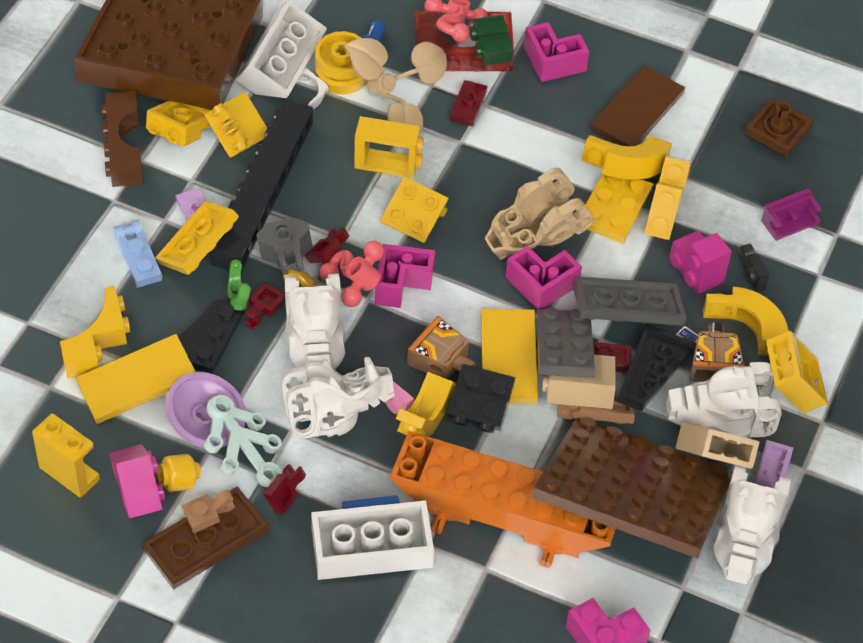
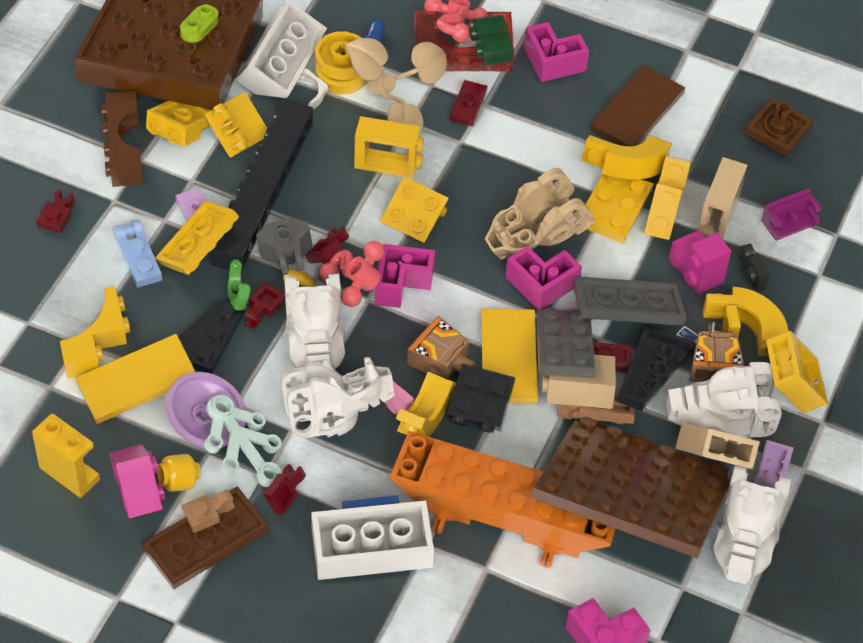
(56, 215): none -> dark red plate
(199, 23): none -> lime plate
(722, 198): none -> tan brick
(731, 320): none -> yellow tile

